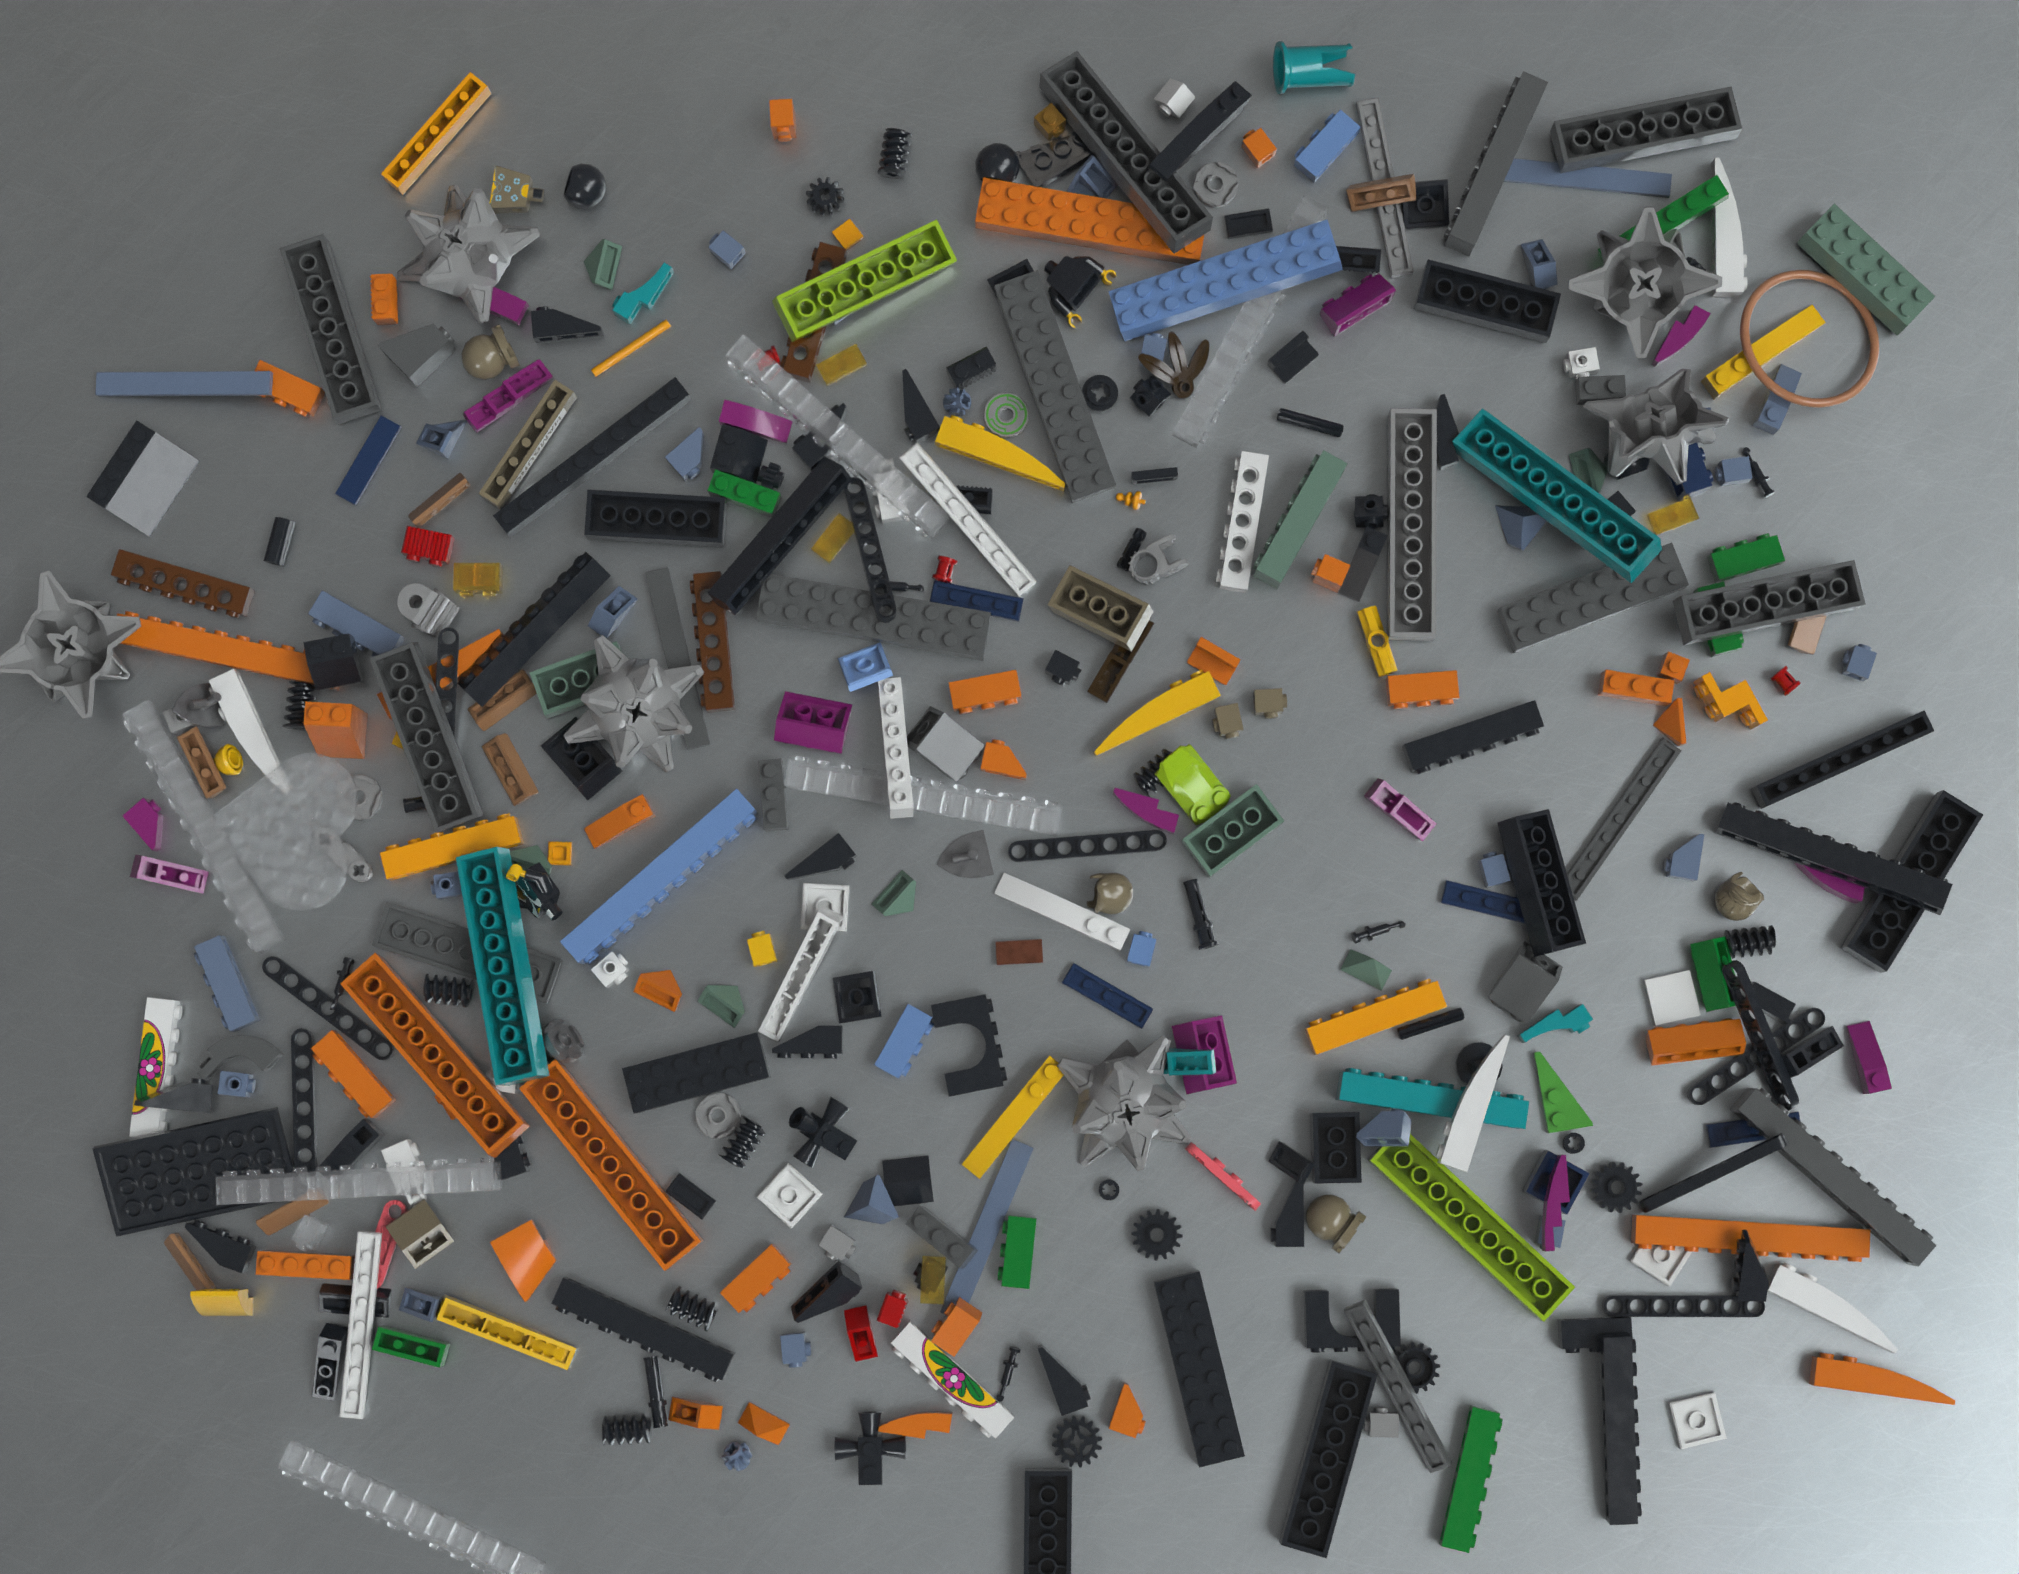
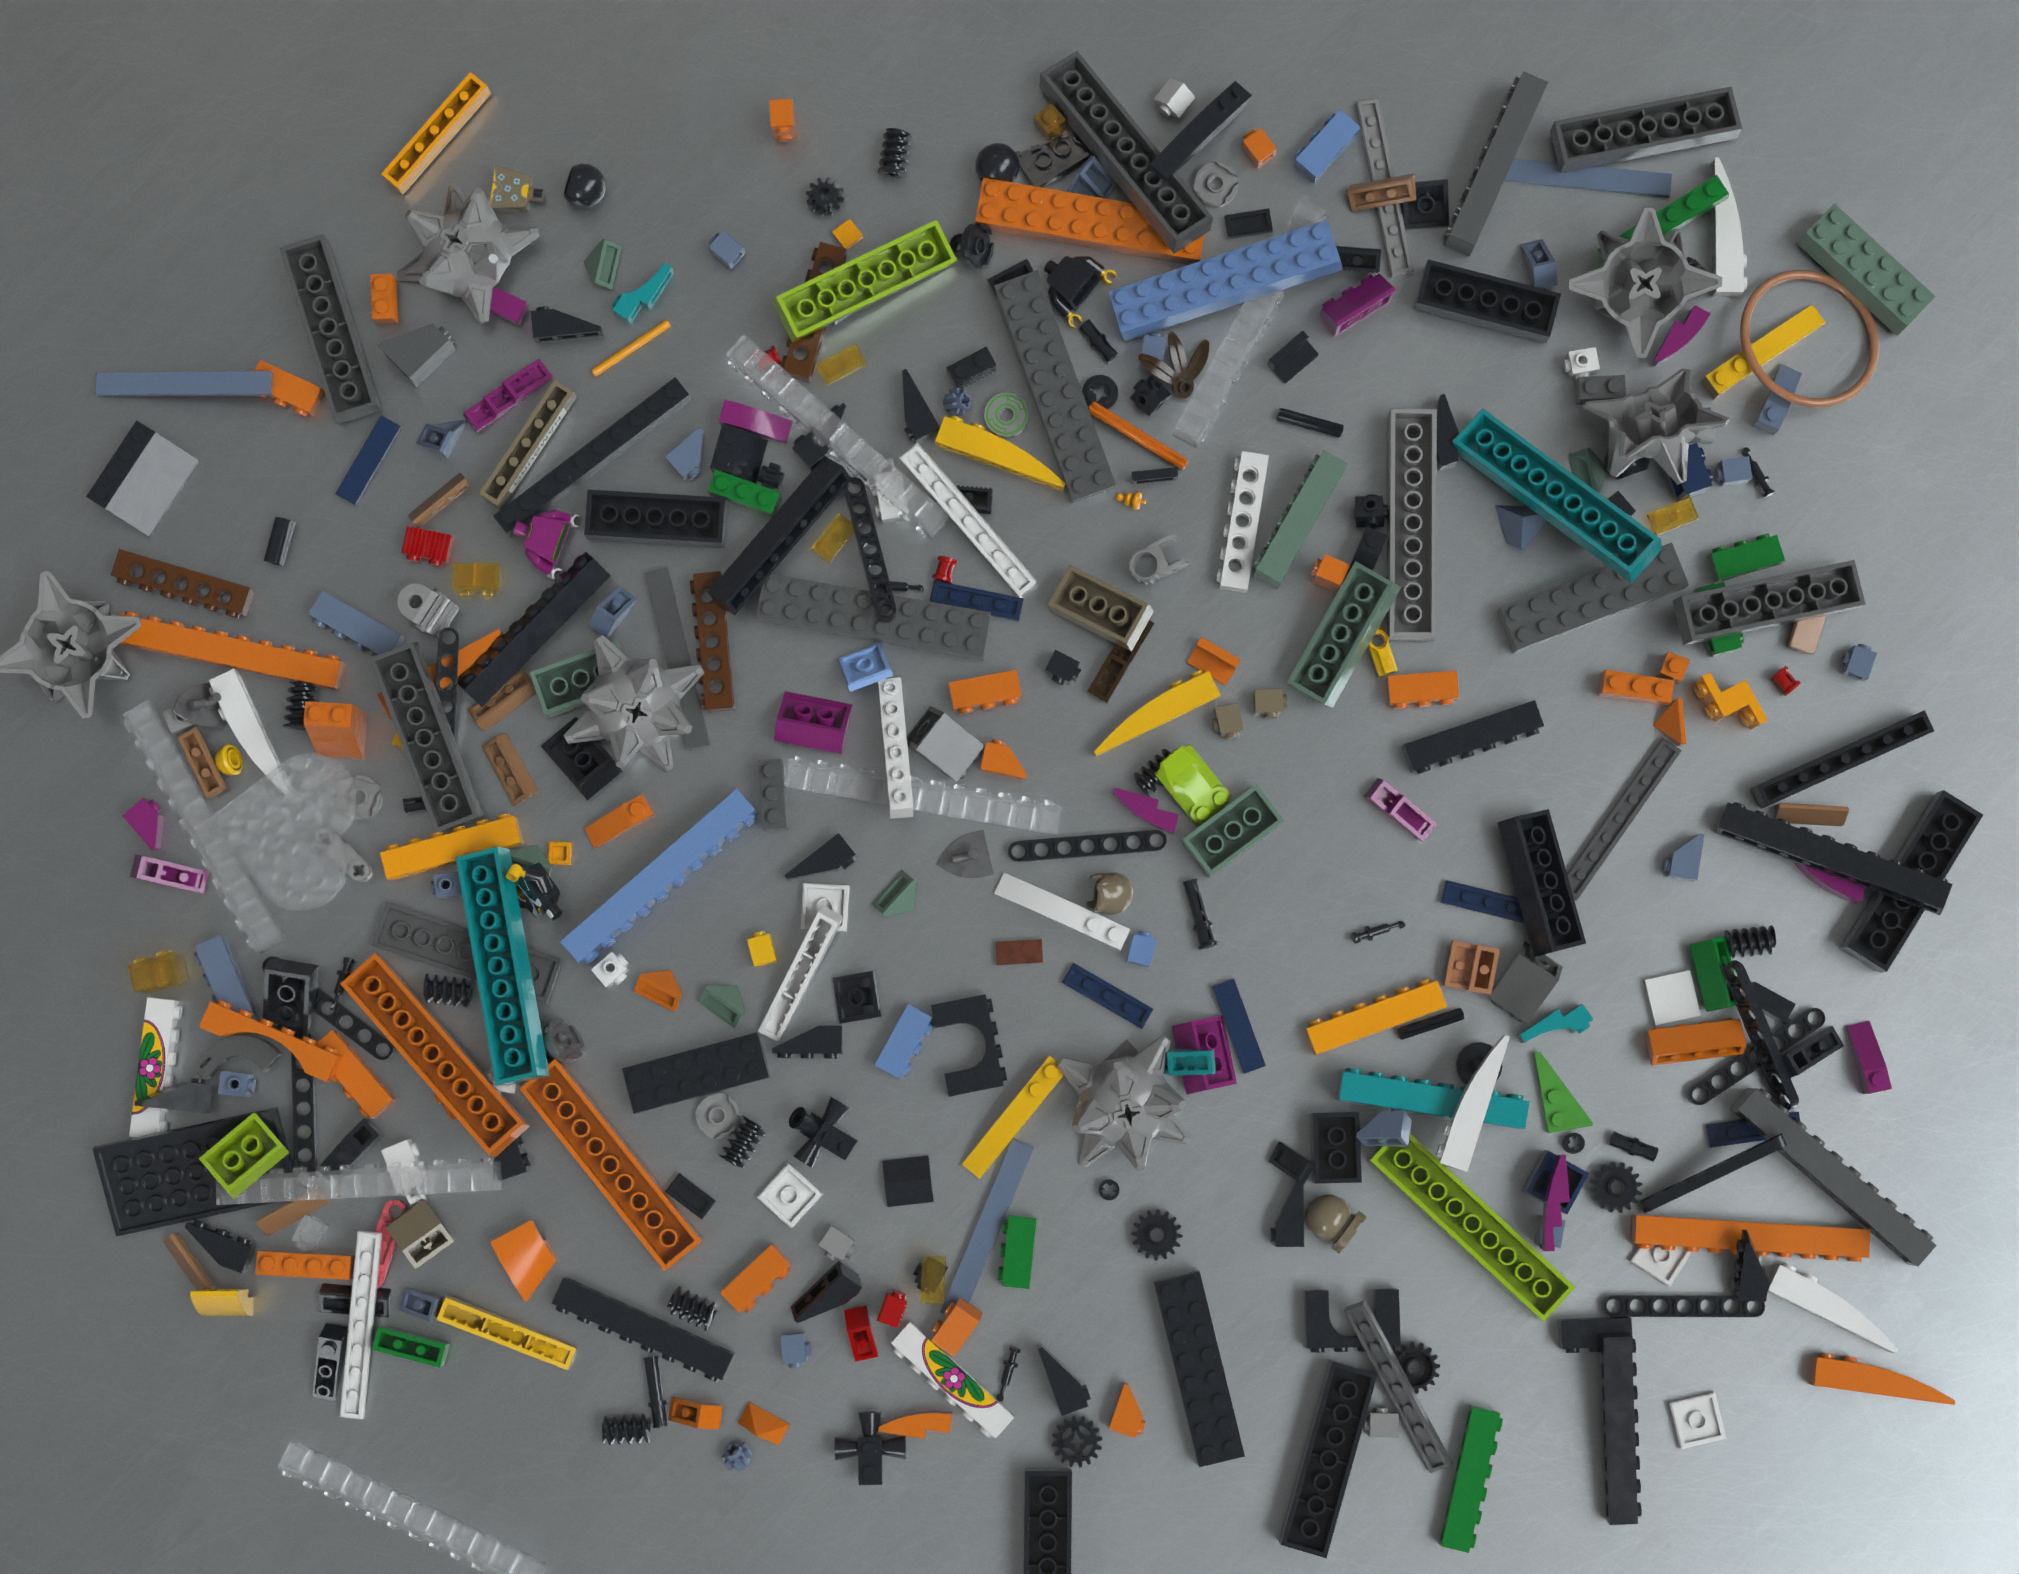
(159, 972): none -> clear yellow brick
(244, 1155): none -> lime brick
(290, 994): none -> black slope
(314, 1059): none -> orange arch
(333, 661): black slope -> none
(486, 355): dark tan tile -> none
(546, 539): none -> magenta torso
(872, 1203): sand blue slope -> none
(941, 1237): dark grey brick -> none
(974, 246): none -> black tile
(1098, 341): none -> black pin
(1132, 546): black axle -> none
(1137, 435): none -> orange axle
(1232, 1181): coral plate -> none
(1238, 1026): none -> dark blue tile
(1304, 66): teal piece -> none
(1344, 634): none -> sand green brick
(1366, 969): sand green slope -> none
(1471, 967): none -> nougat brick
(1494, 869): sand blue brick -> none
(1633, 1146): none -> black pin
(1738, 898): dark tan hair -> none
(1811, 814): none -> medium nougat slope

